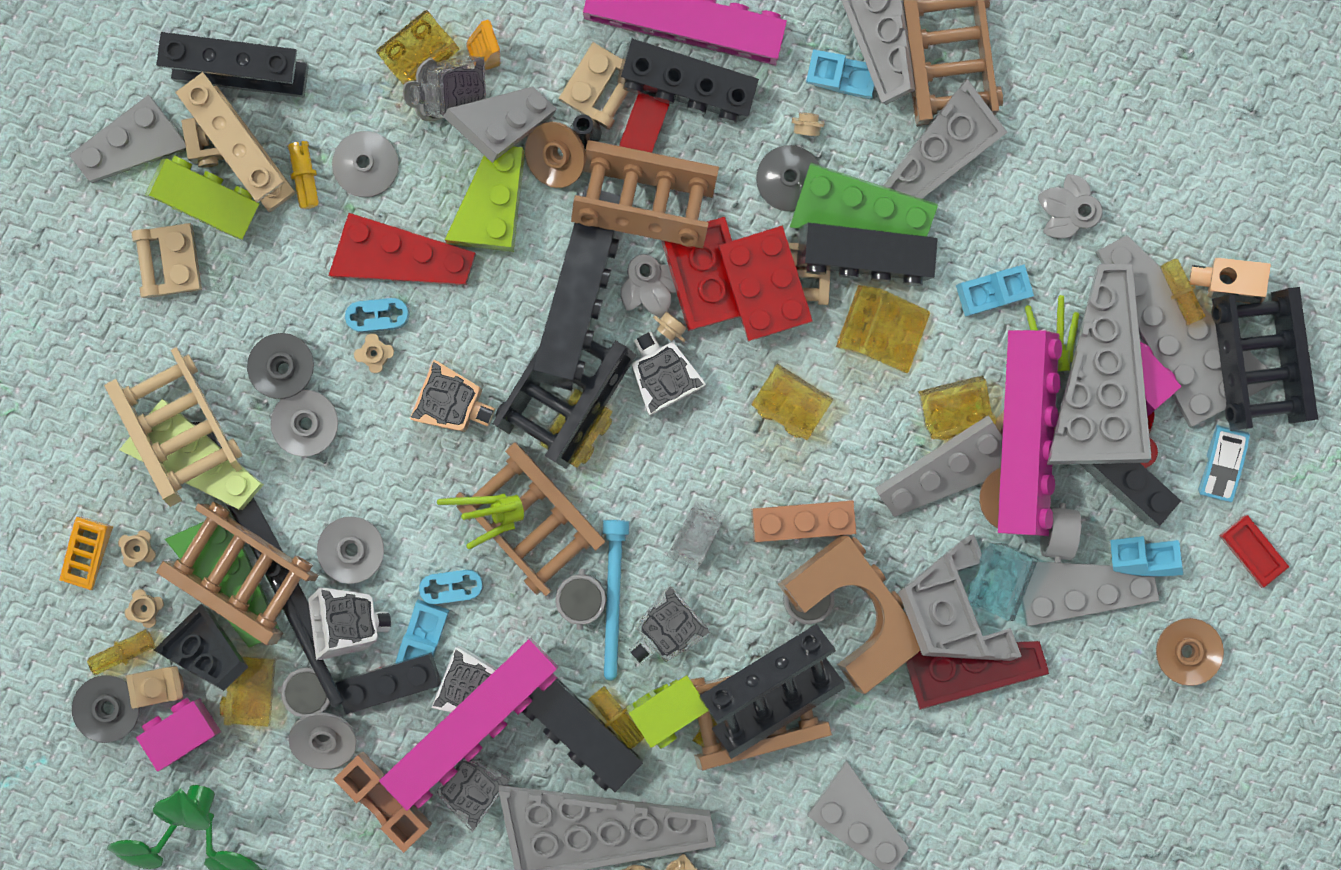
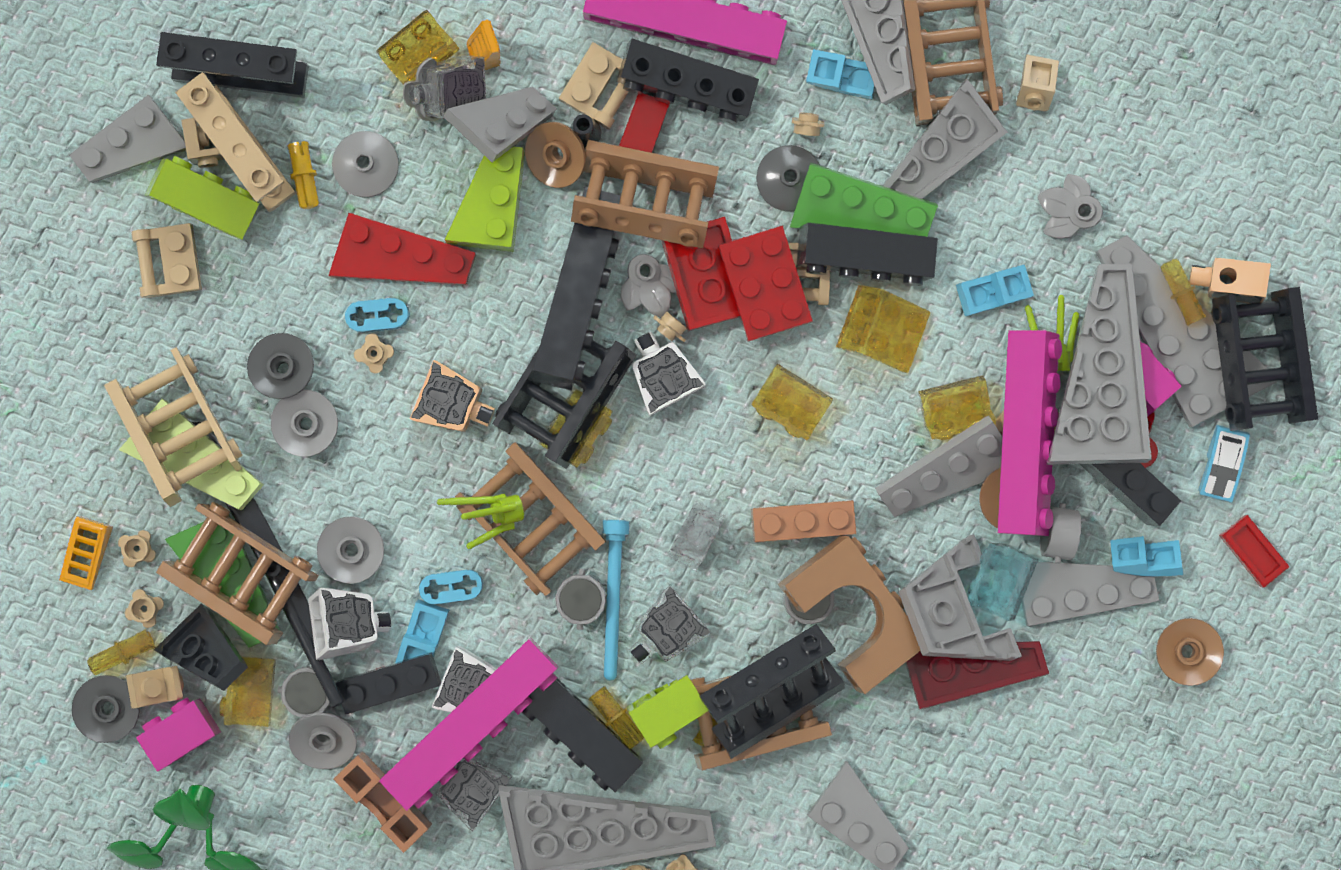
(1037, 83): none -> tan bracket

